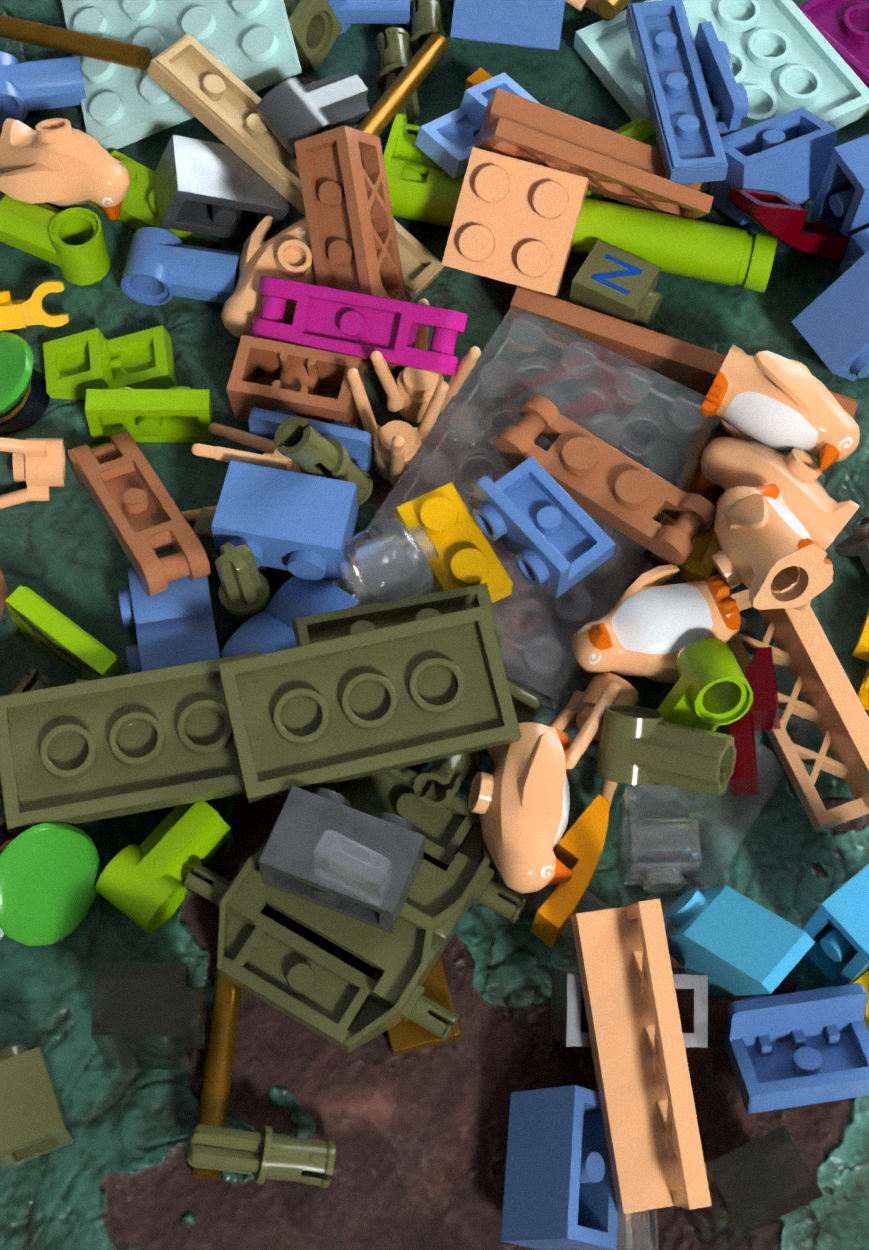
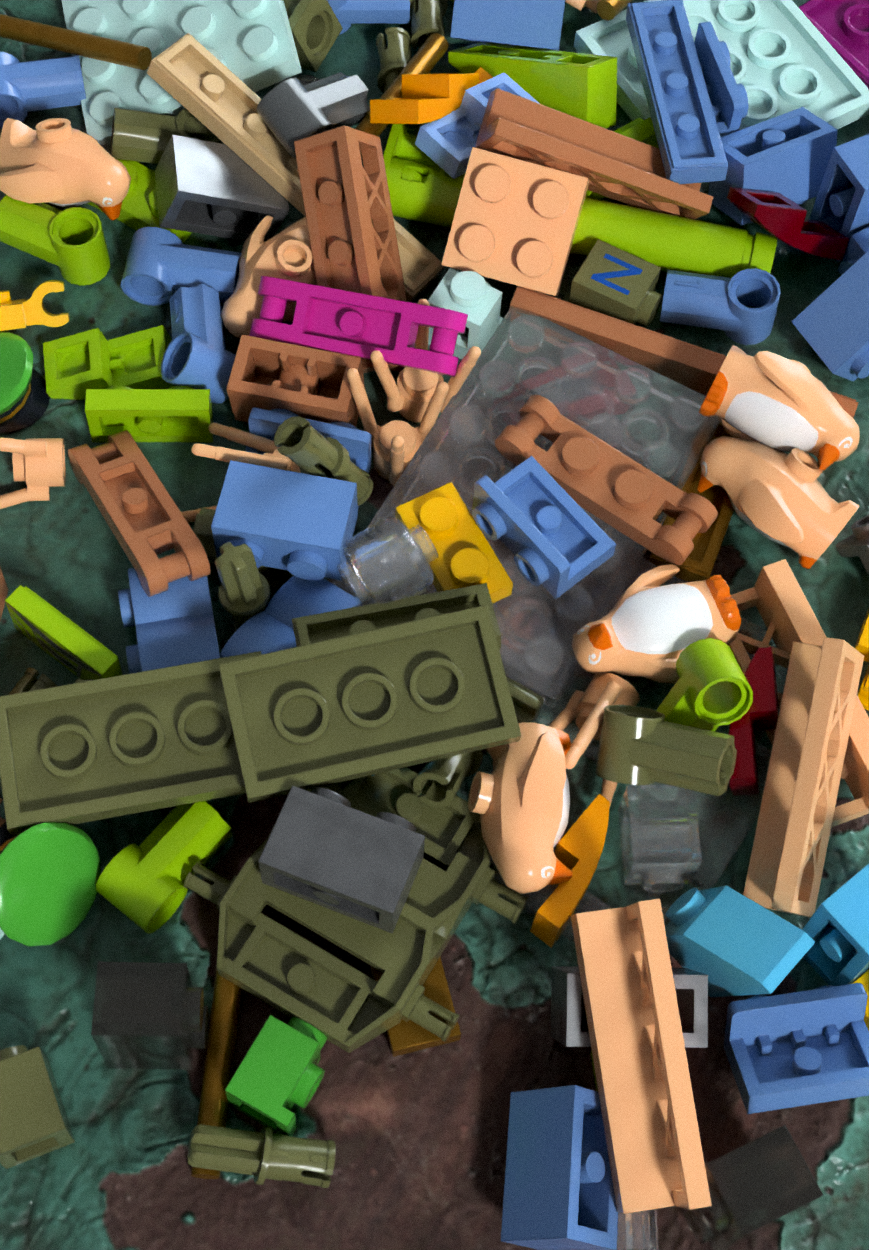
(145, 135): none -> olive piece
(198, 346): none -> medium blue piece
(278, 1073): none -> bright green brick
(353, 867): clear tile -> none
(423, 98): none -> light orange slope
(470, 295): none -> light aqua brick
(557, 79): none -> lime slope
(722, 303): none -> medium blue piece
(768, 550): light nougat animal -> none
(804, 776): none -> light nougat fence

